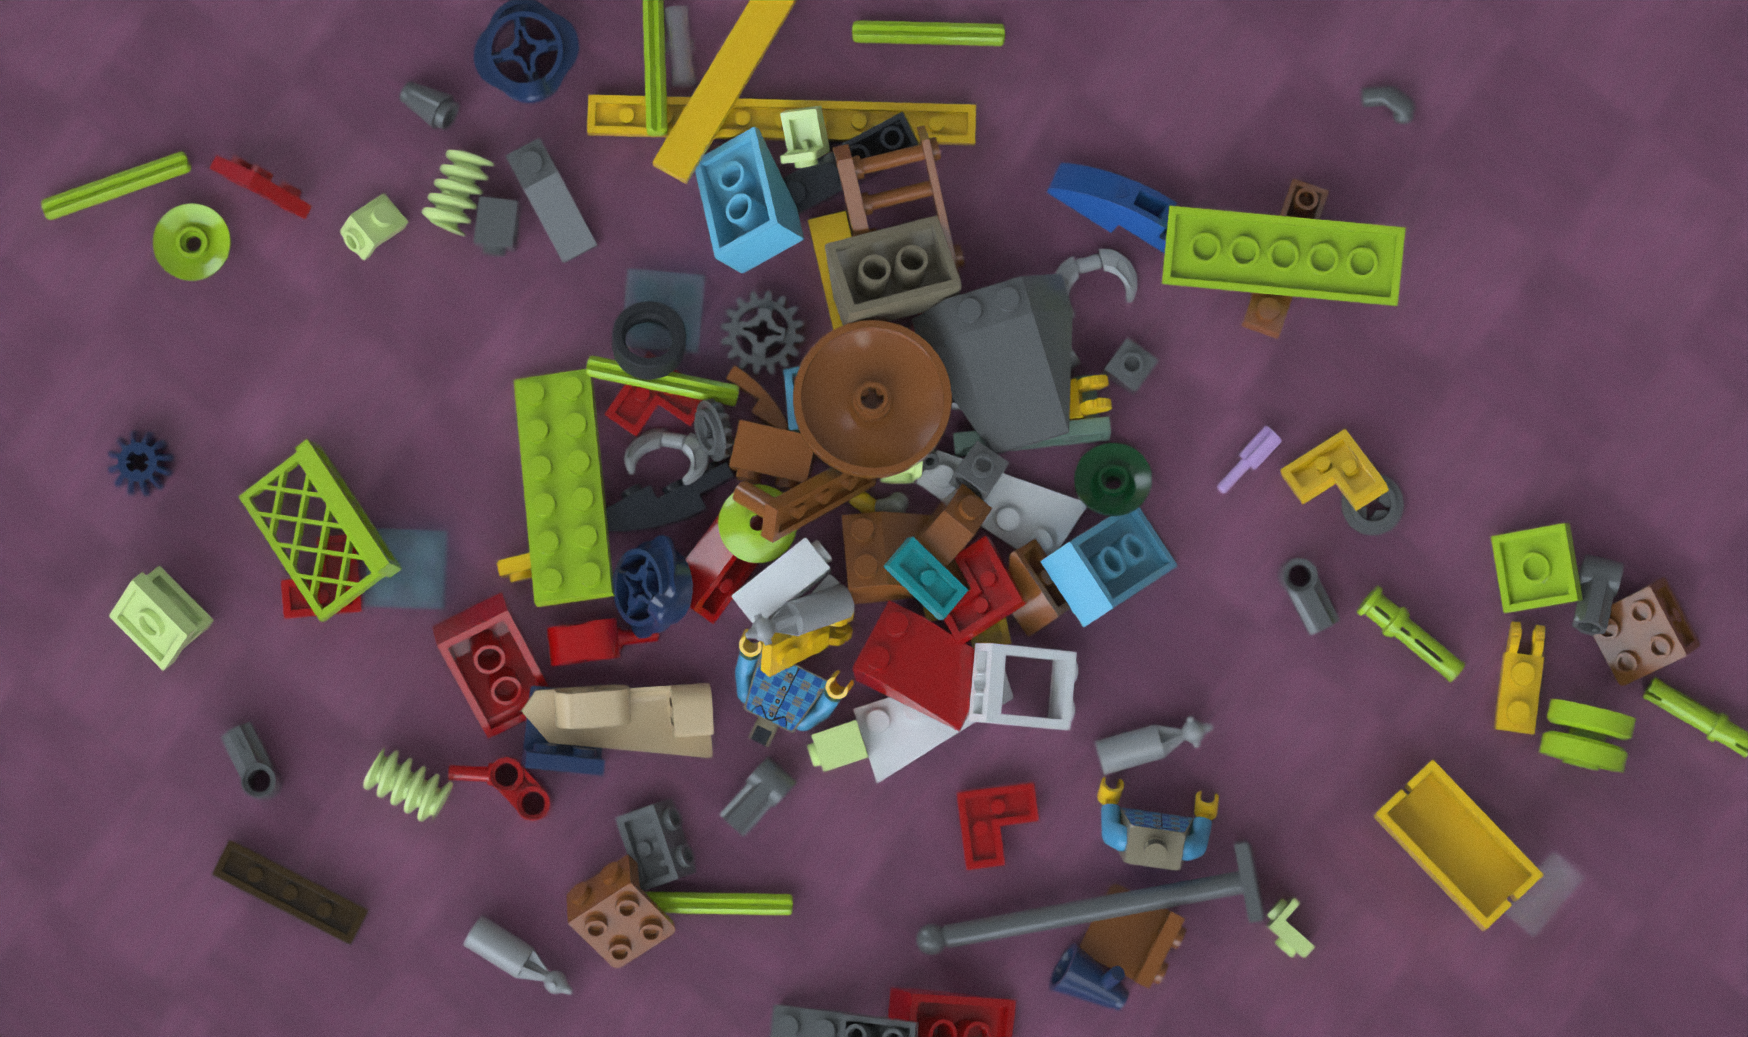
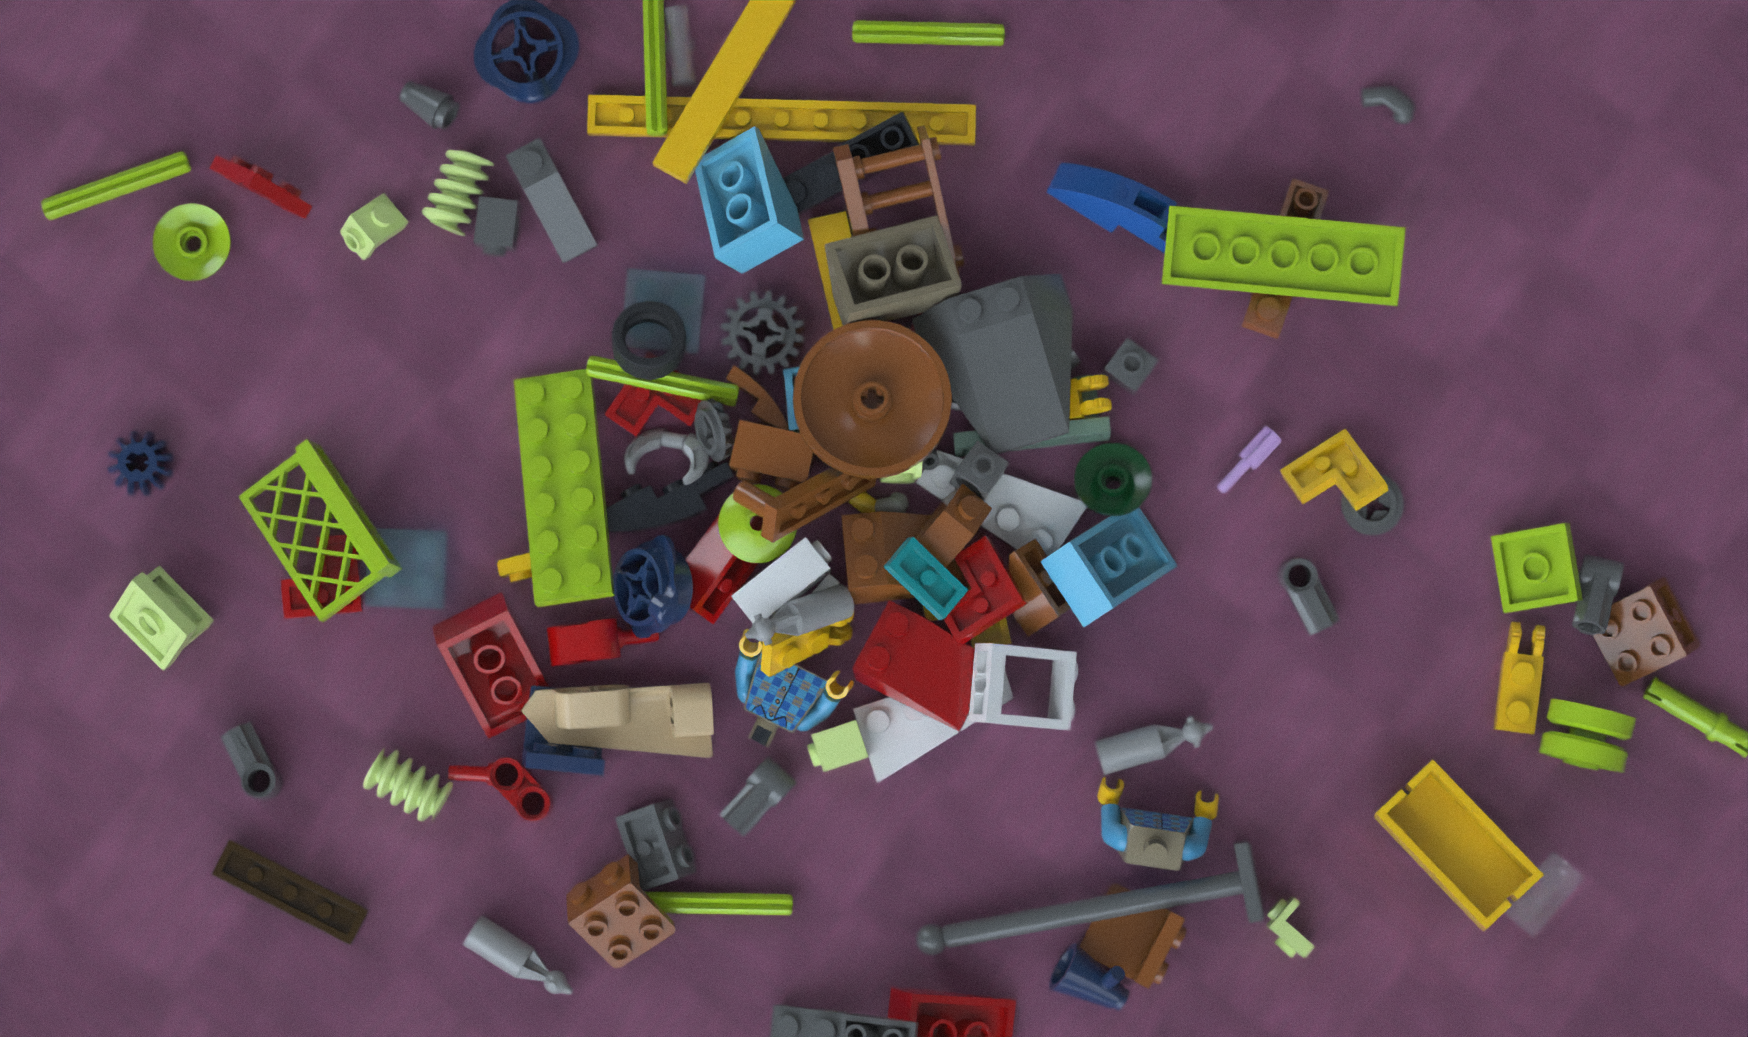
(804, 136): yellowish green bracket -> none
(983, 814): red plate -> none
(1110, 261): light grey piece -> none
(1391, 625): lime pin -> none

